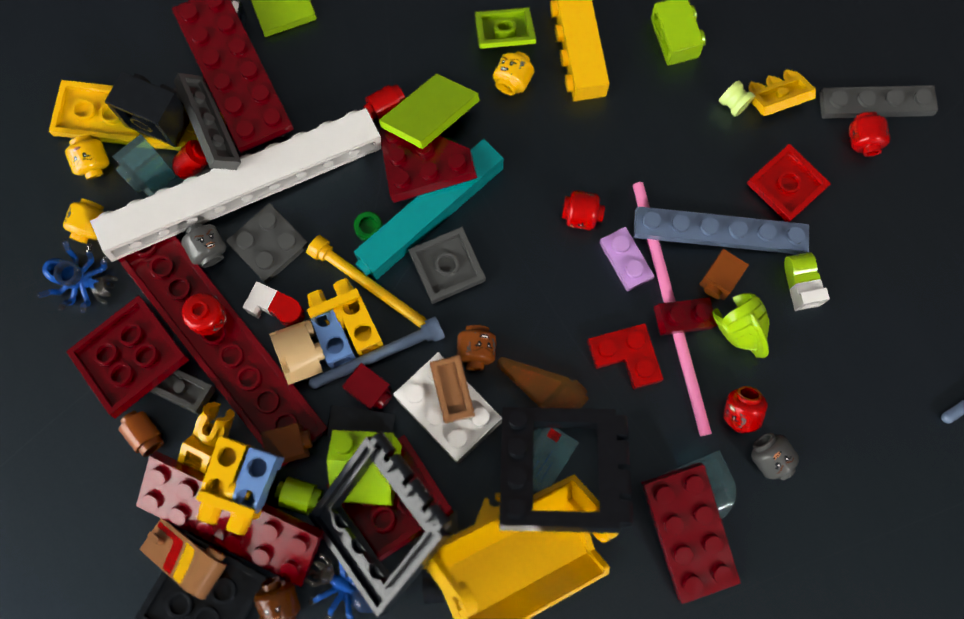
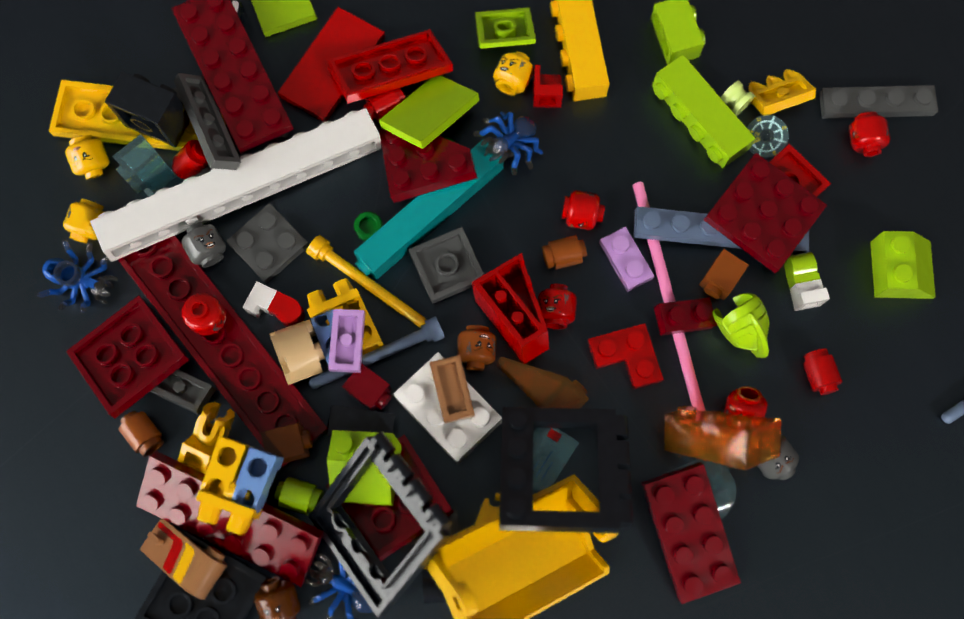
(311, 83): none -> red tile
(346, 340): none -> lavender plate
(389, 66): none -> red tile
(511, 139): none -> animal
(512, 308): none -> red wedge
(546, 89): none -> red panel
(557, 306): none -> red head
(564, 252): none -> dark orange brick
(702, 112): none -> lime brick
(722, 437): none -> clear orange wedge
(765, 212): none -> dark red plate
(770, 135): none -> clear light blue piece
(822, 371): none -> red brick
(902, 266): none -> lime slope

